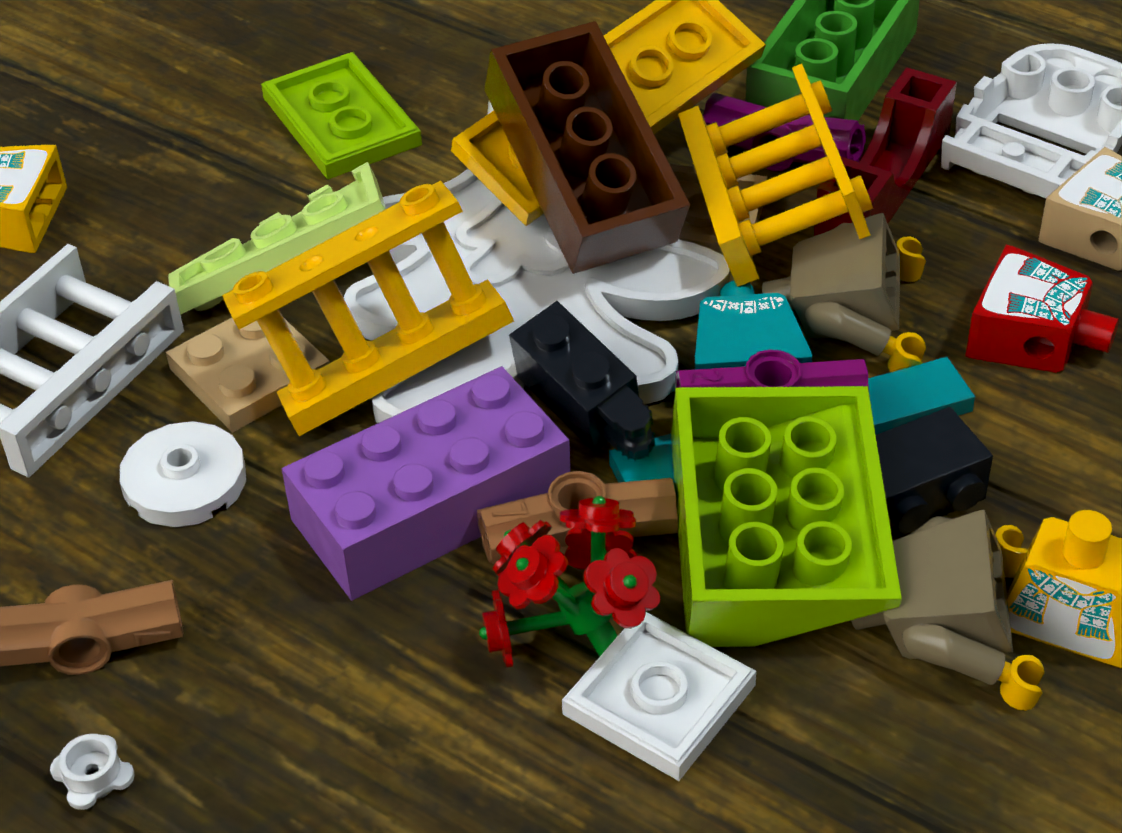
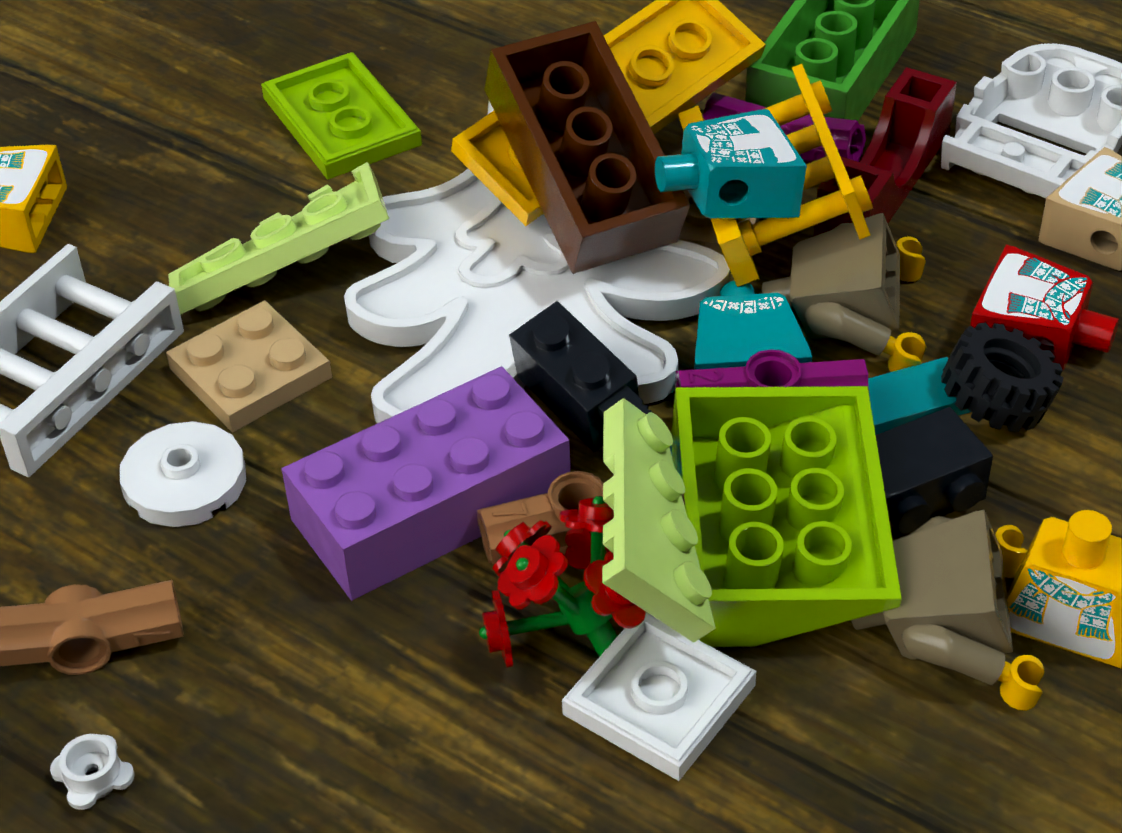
(382, 363): yellow fence -> none
(650, 528): none -> yellowish green wing
(736, 168): none -> teal torso
(1002, 377): none -> black tyre

